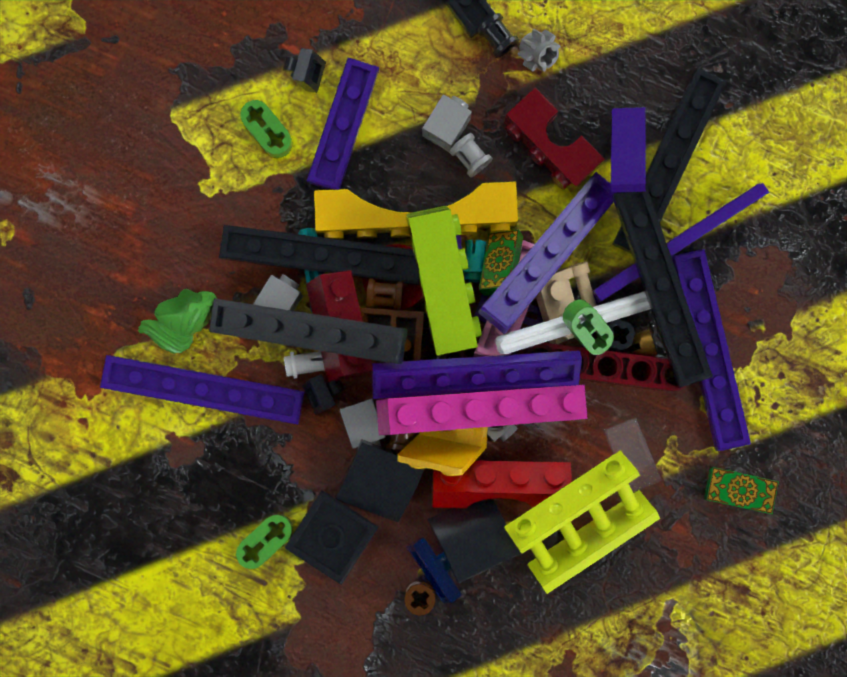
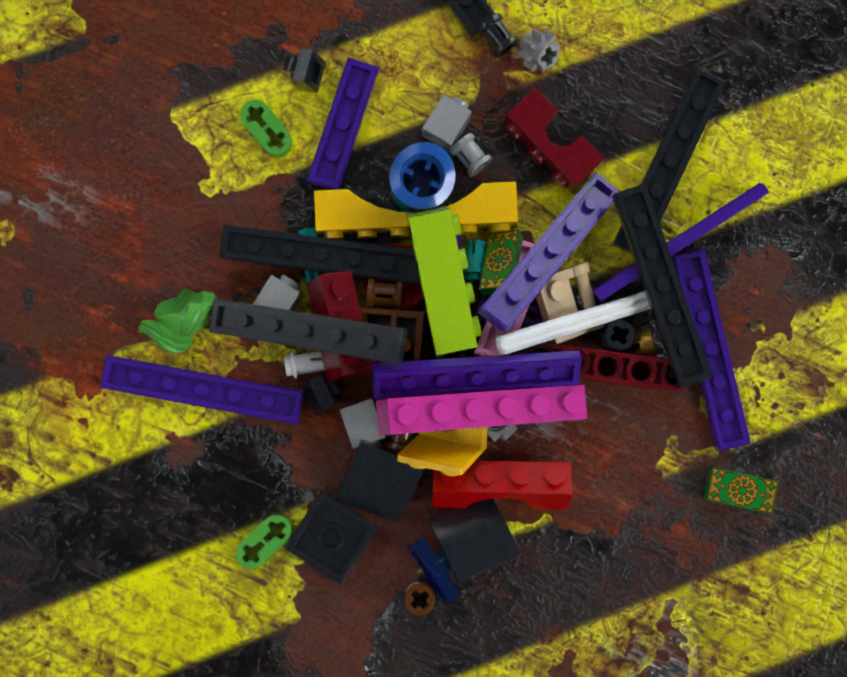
(422, 177): none -> blue hat
(592, 323): bright green beam -> none
(593, 540): neon yellow fence -> none
(628, 150): dark purple tile -> none
(630, 440): clear tile -> none

